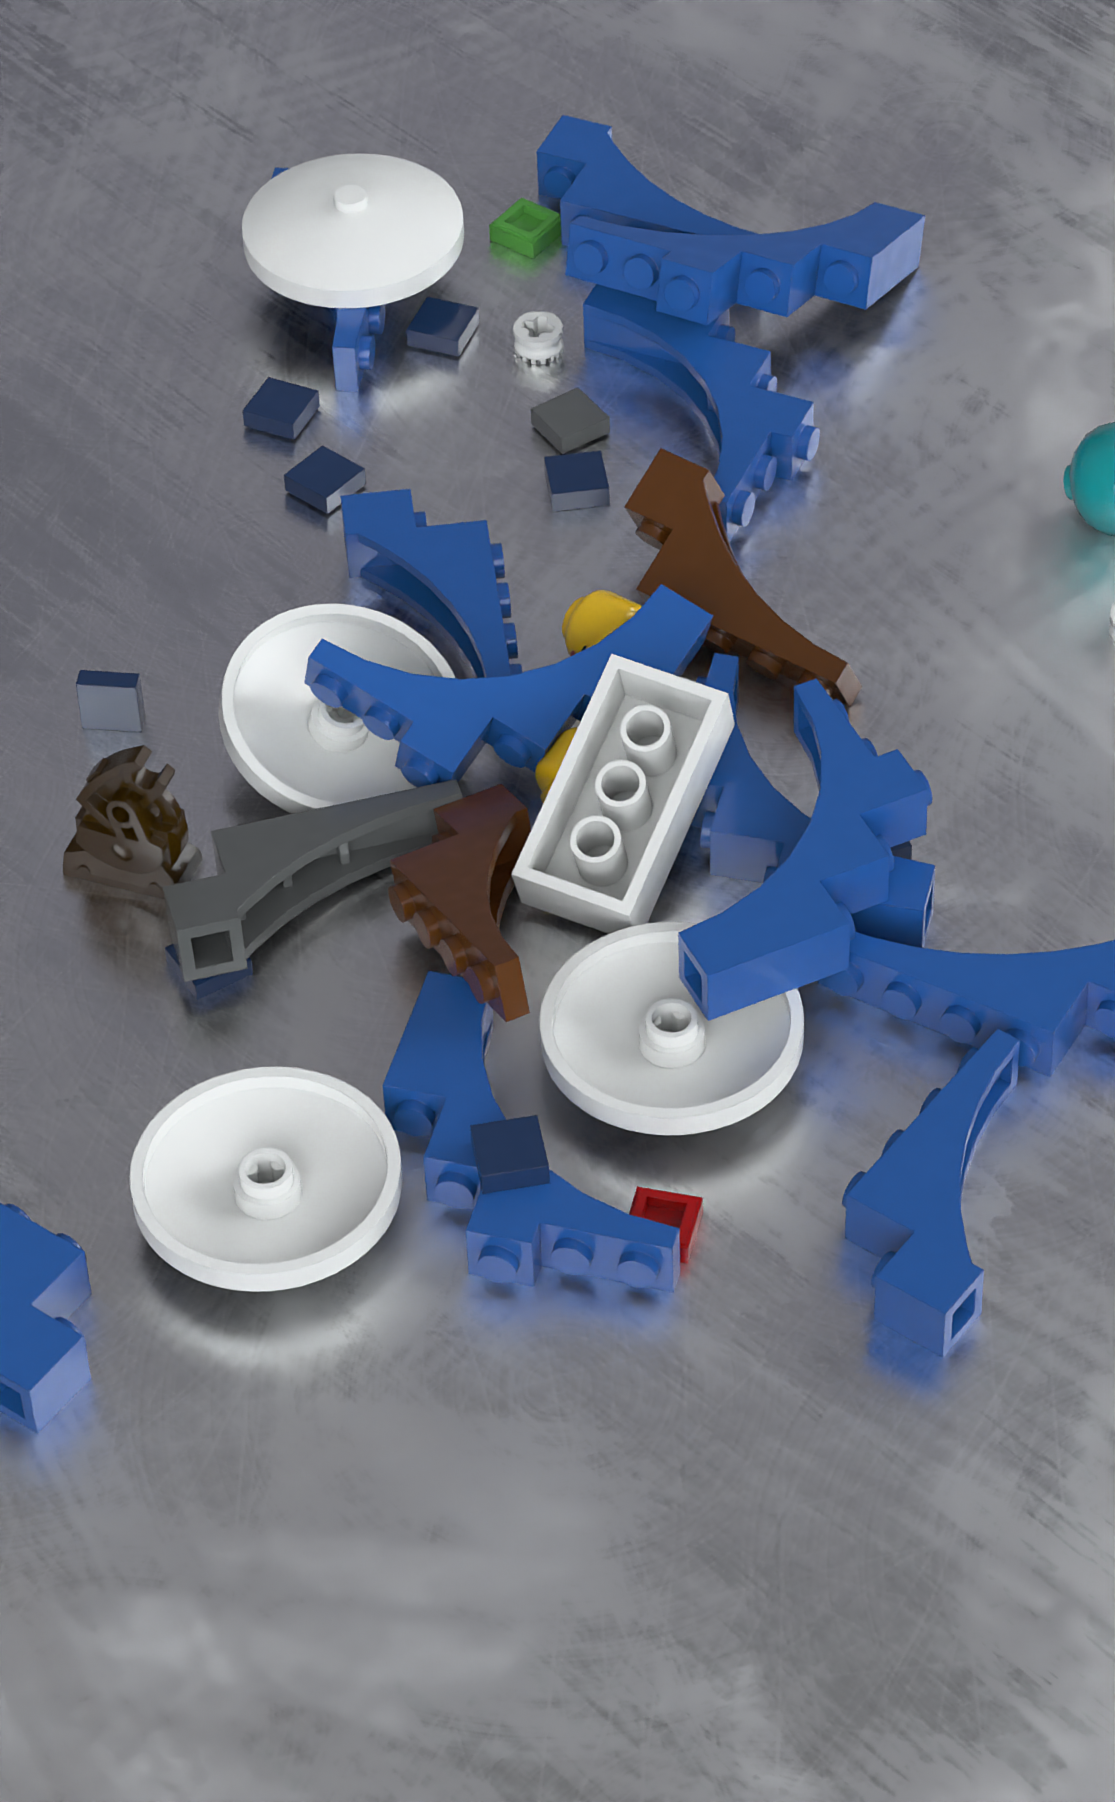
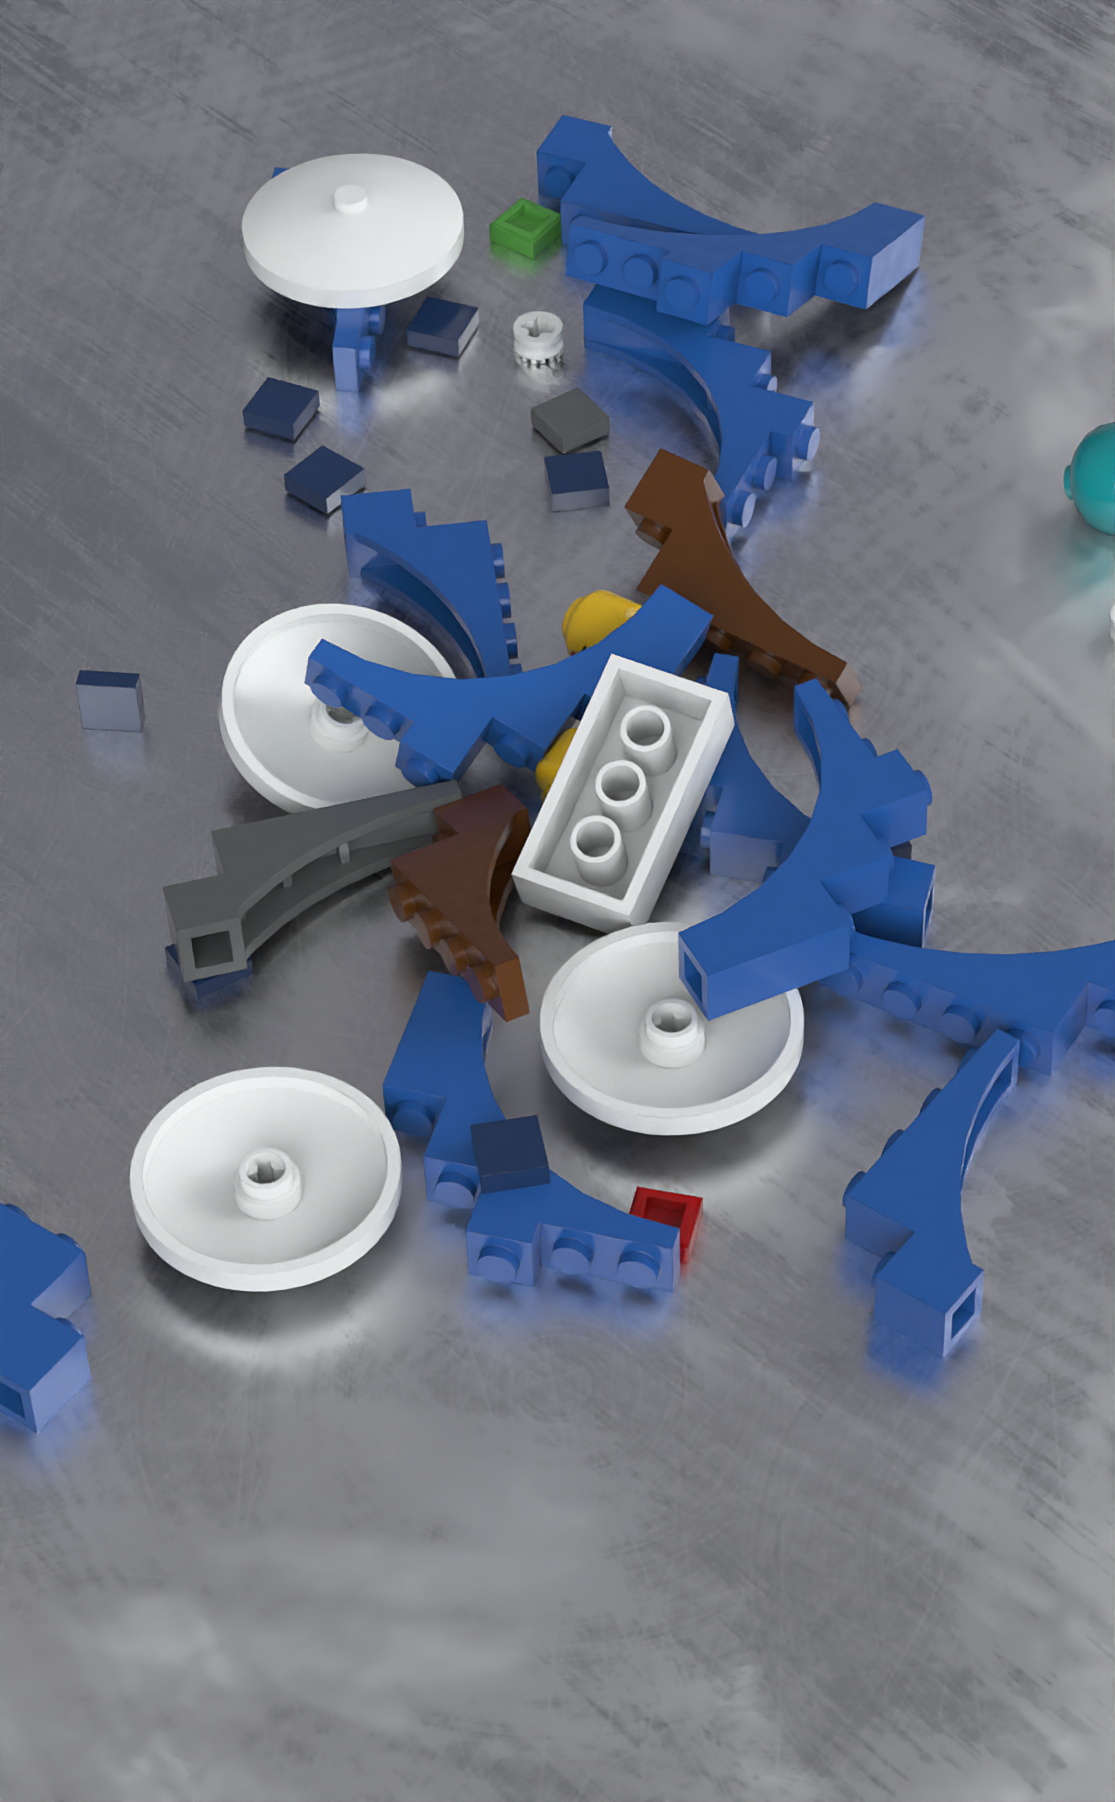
(131, 828): dark brown piece -> none

